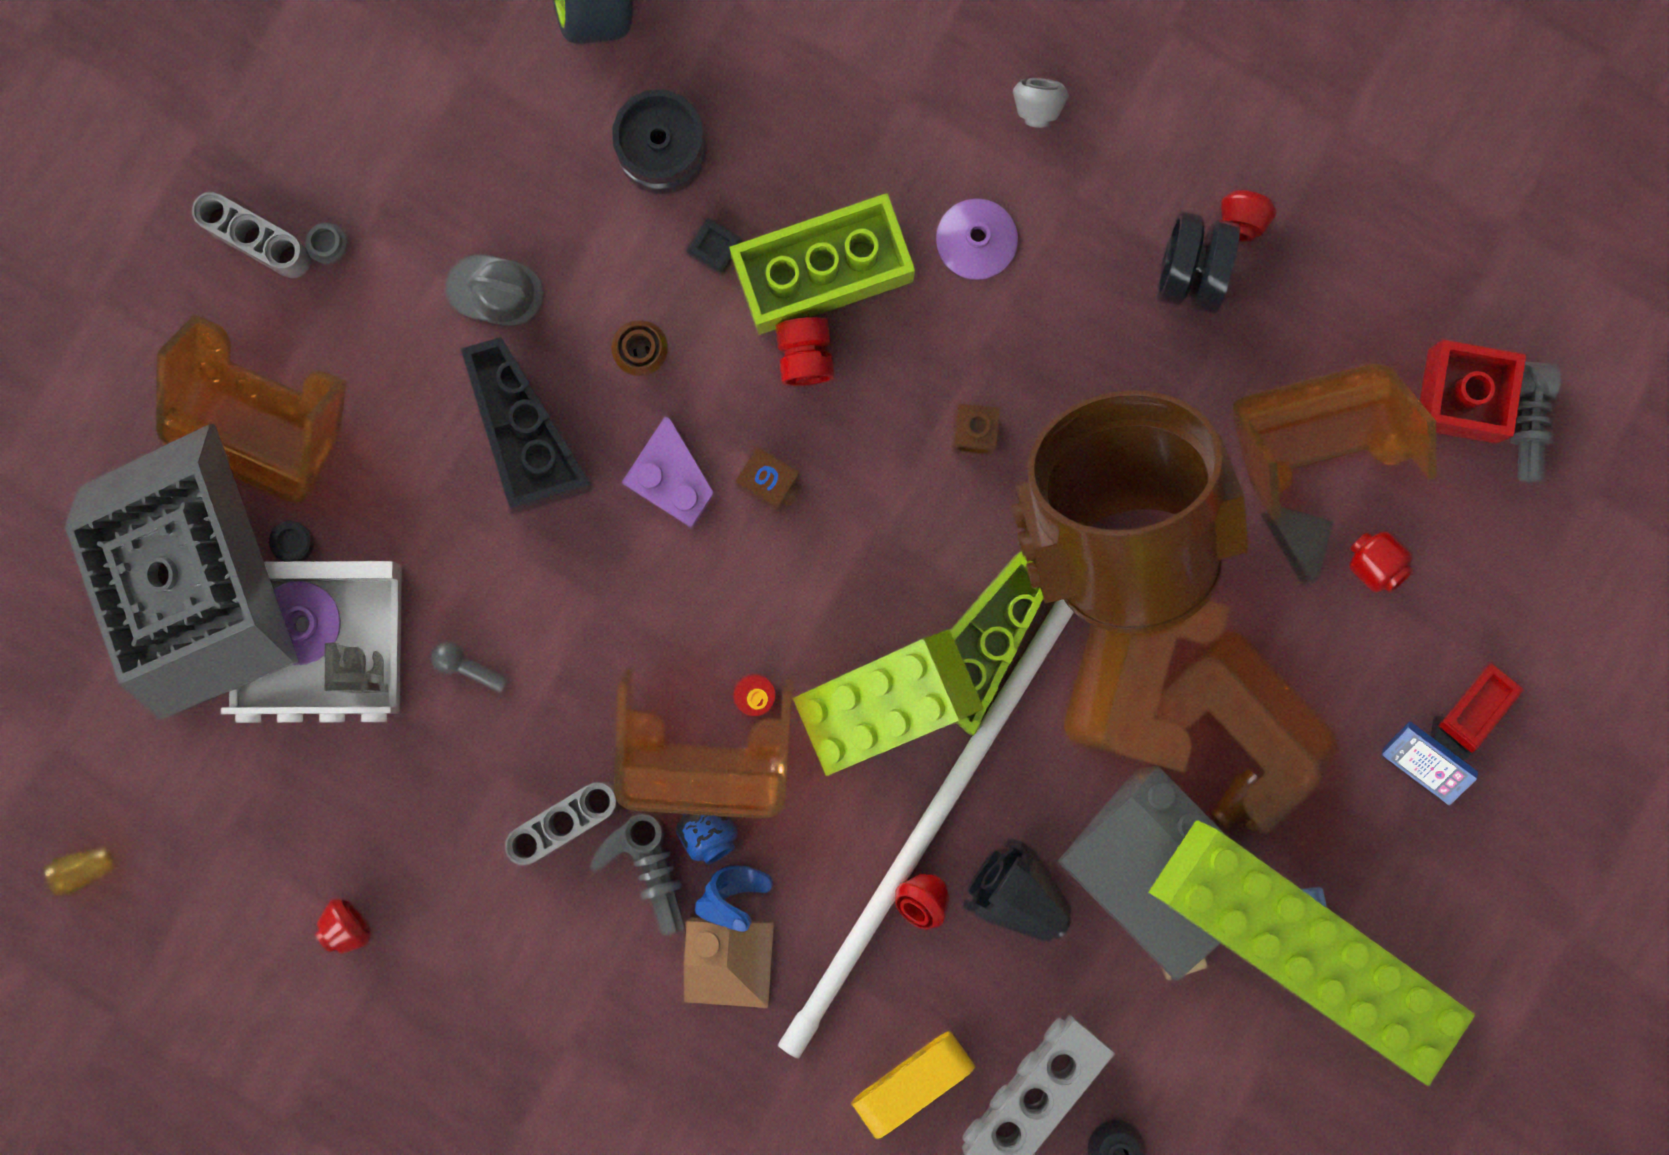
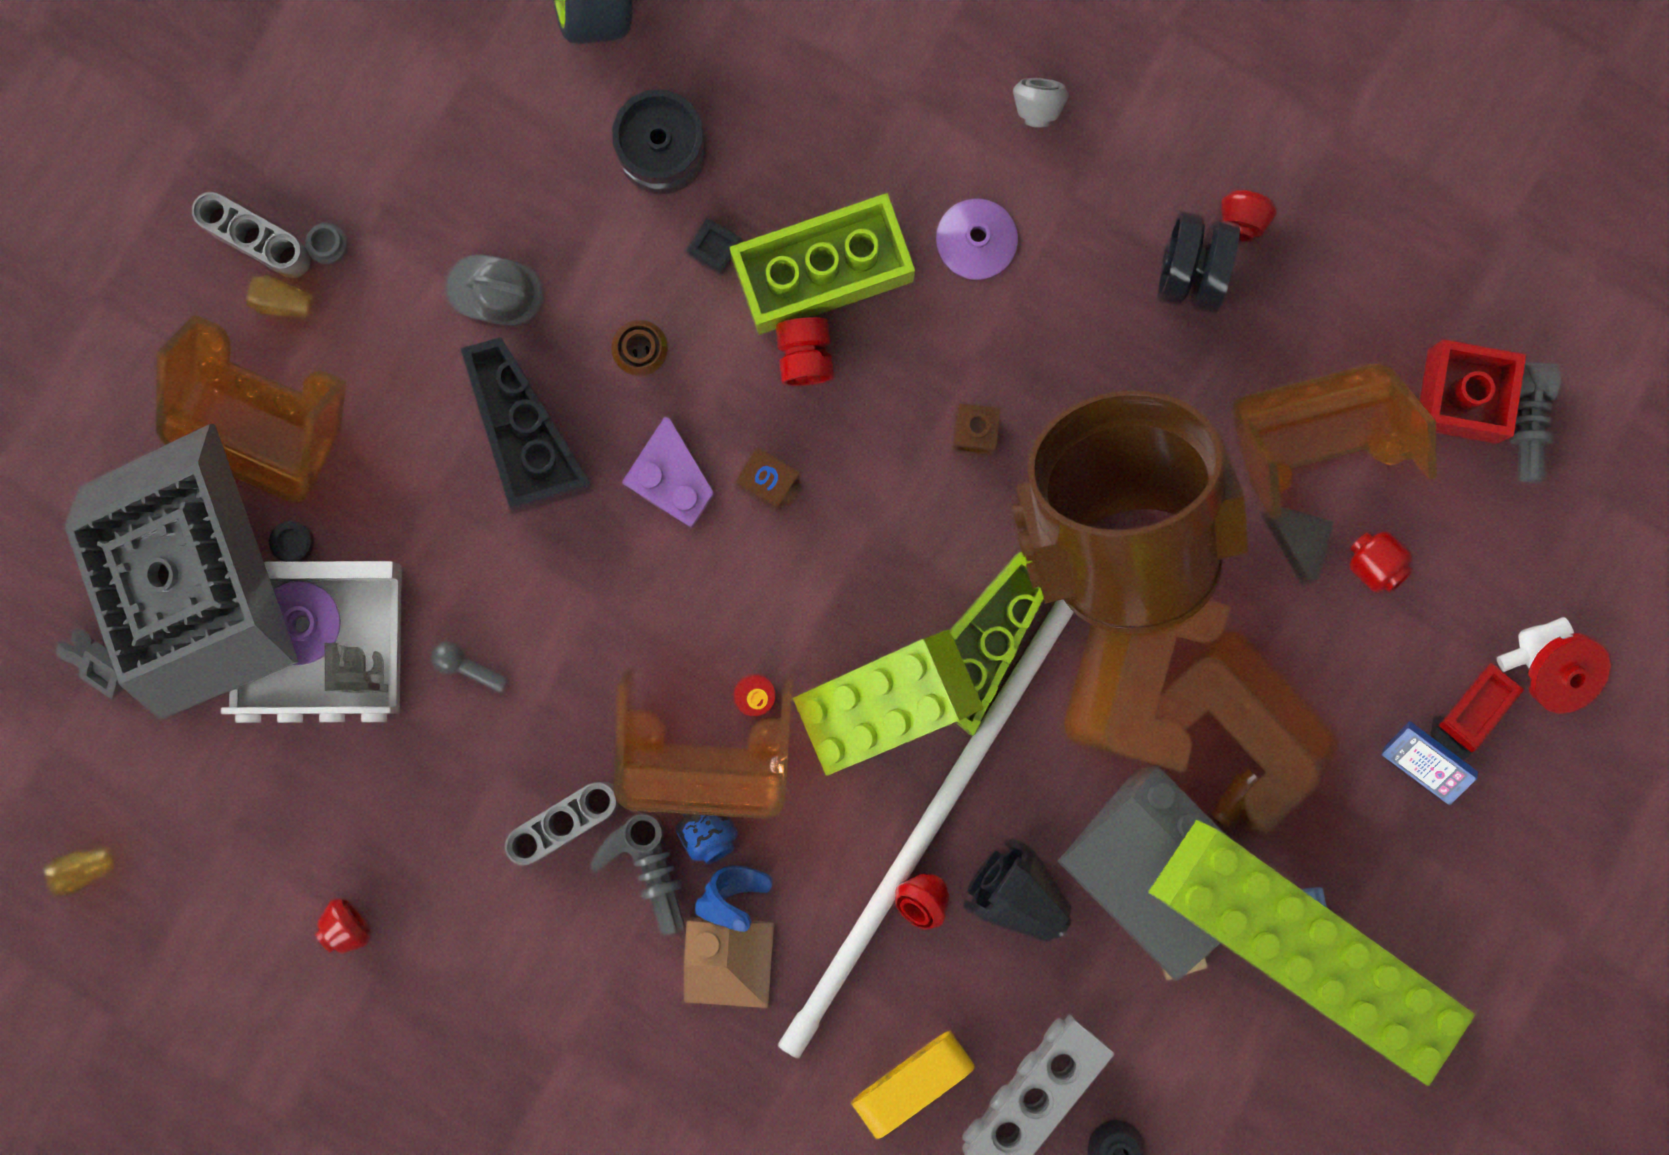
(93, 662): none -> dark grey plate
(276, 297): none -> clear yellow cone
(1532, 641): none -> white piece
(1569, 673): none -> red plate

